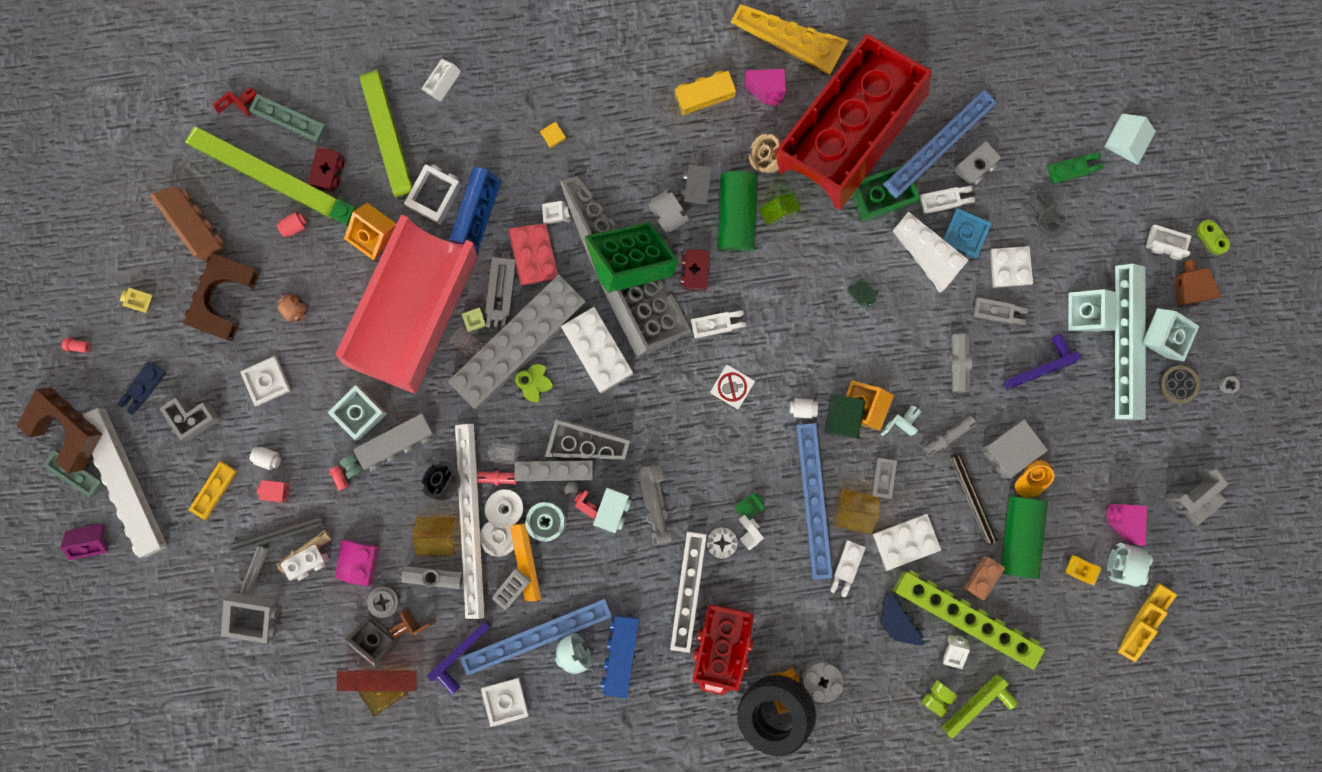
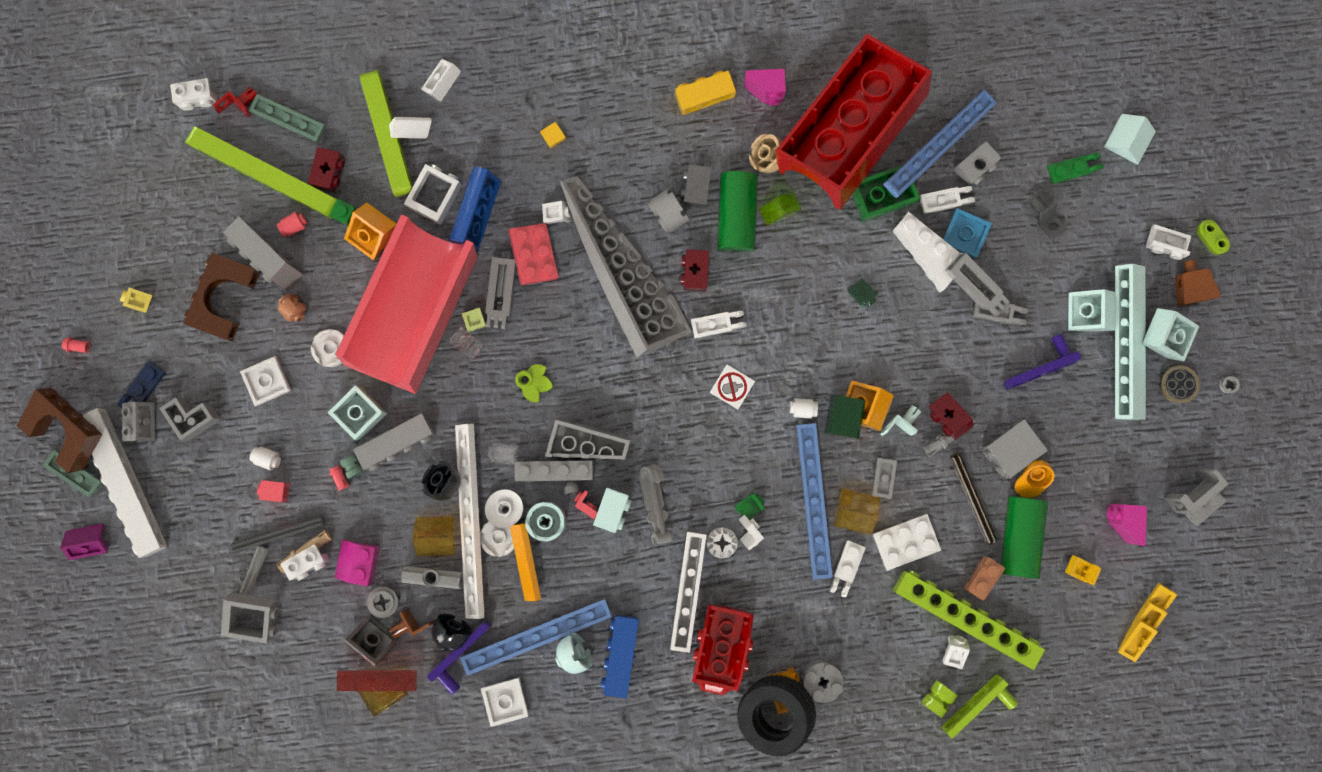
(138, 421): none -> light grey bracket
(189, 222): nougat slope -> none
(193, 94): none -> white bracket
(213, 490): yellow tile -> none
(262, 254): none -> light grey wedge
(326, 354): none -> white tile
(410, 127): none -> white slope
(449, 633): none -> black cylinder
(496, 477): coral pin -> none
(504, 598): light grey slope -> none
(517, 342): light grey brick -> none
(597, 350): white brick -> none
(630, 256): green slope -> none
(803, 43): yellow wing -> none
(898, 622): dark blue slope -> none
(945, 407): none -> dark red brick
(960, 363): light grey piece -> none
(970, 277): none -> light grey hinge
(1011, 267): white plate -> none
(1129, 565): light aqua brick -> none

